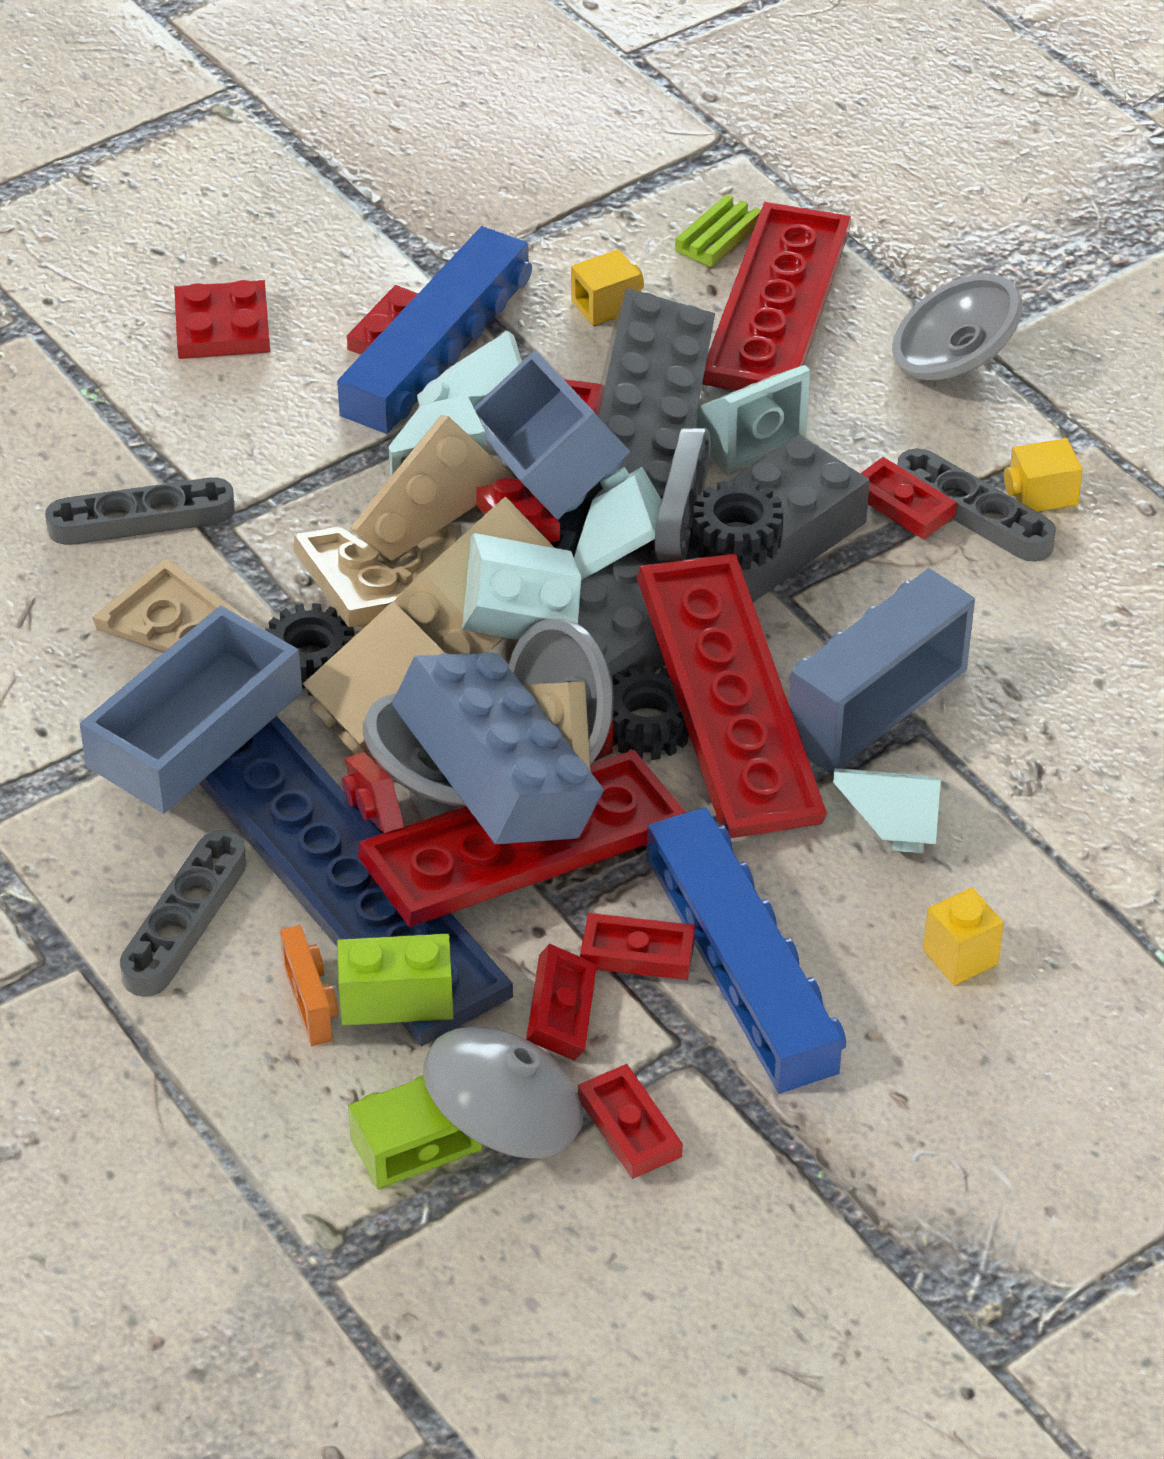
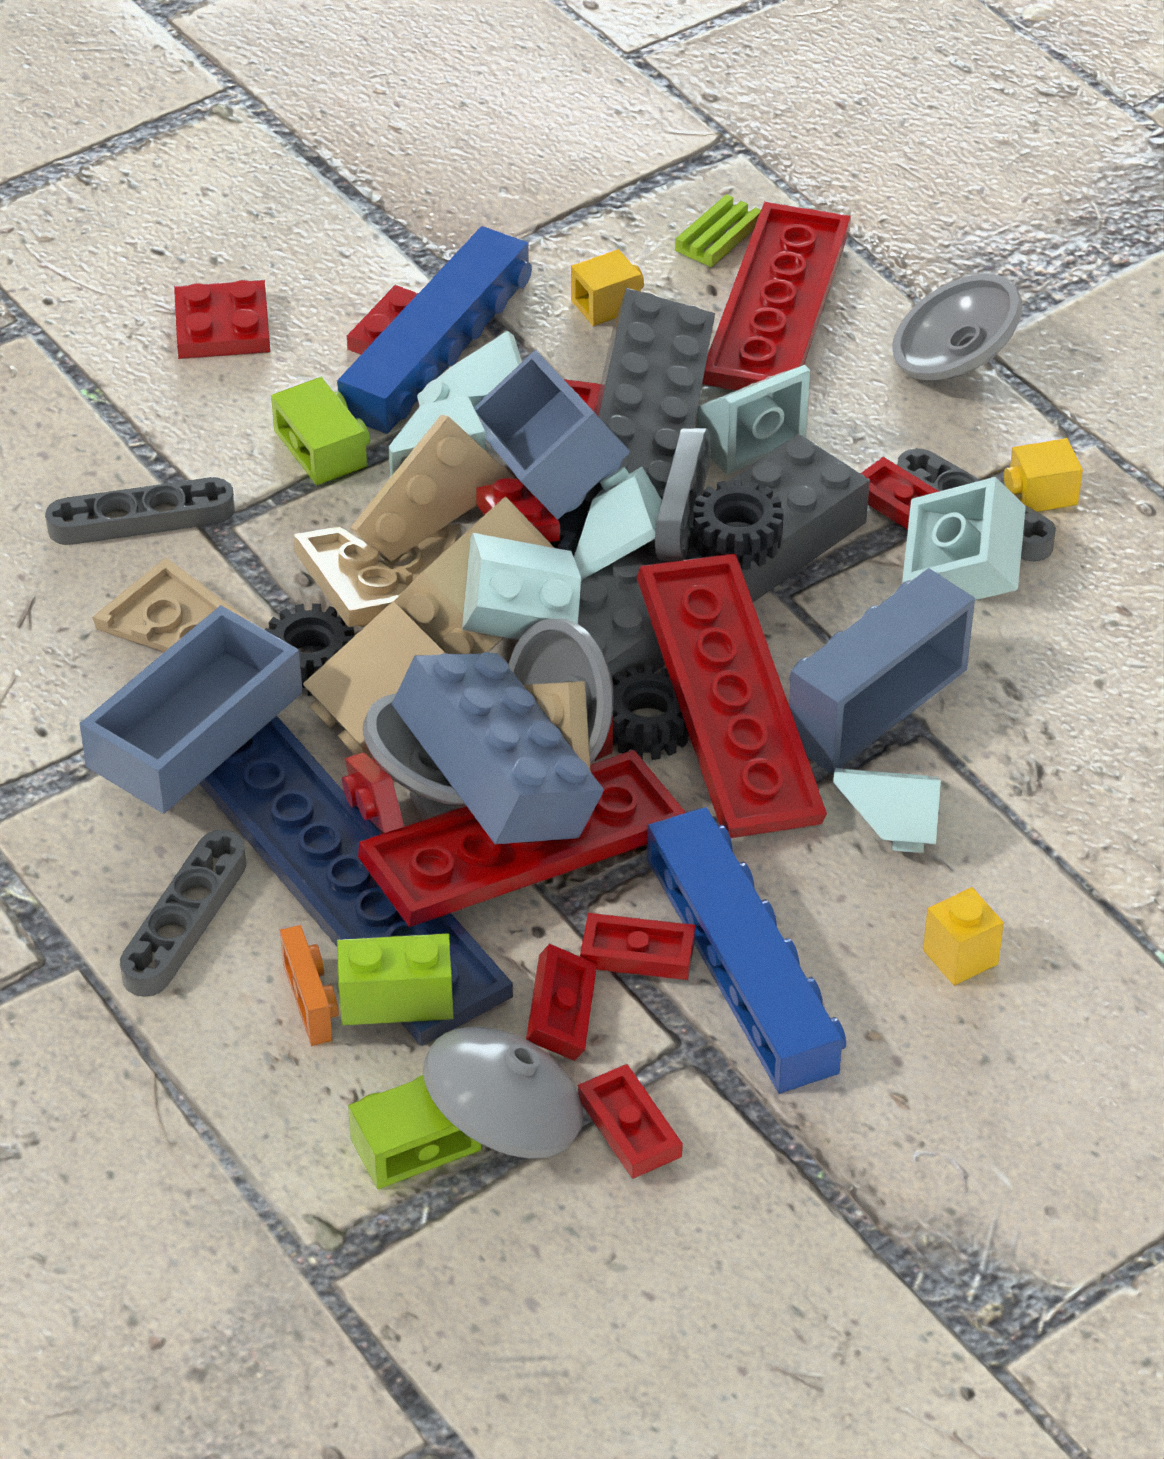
(320, 430): none -> lime brick
(968, 537): none -> light aqua slope

